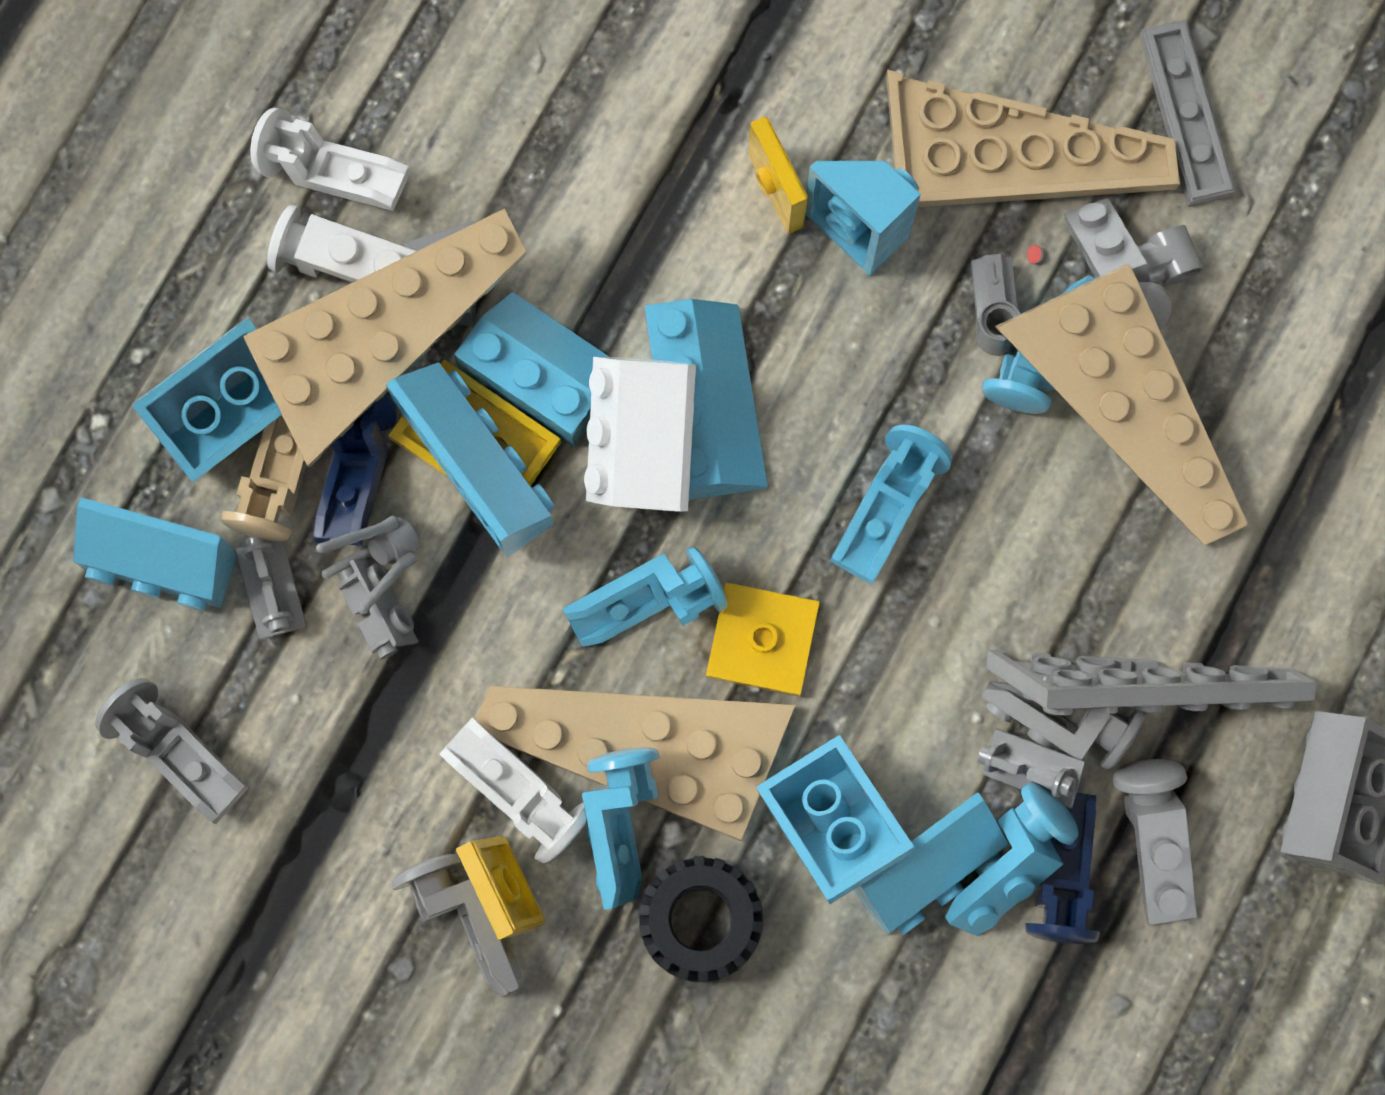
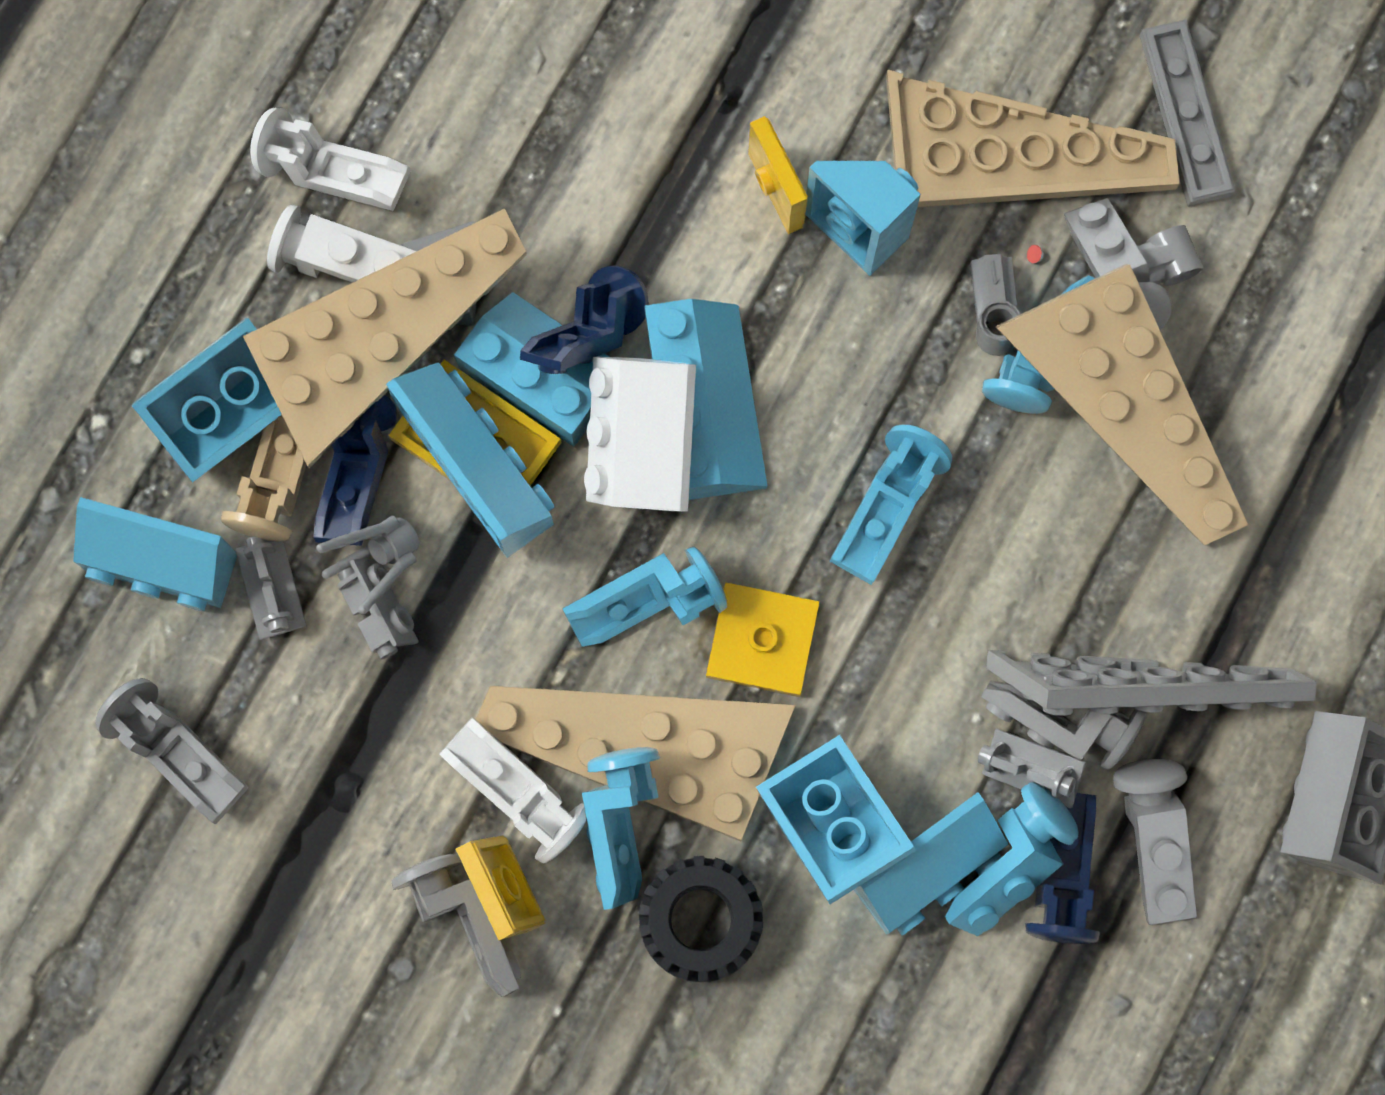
(604, 312): none -> dark blue piece

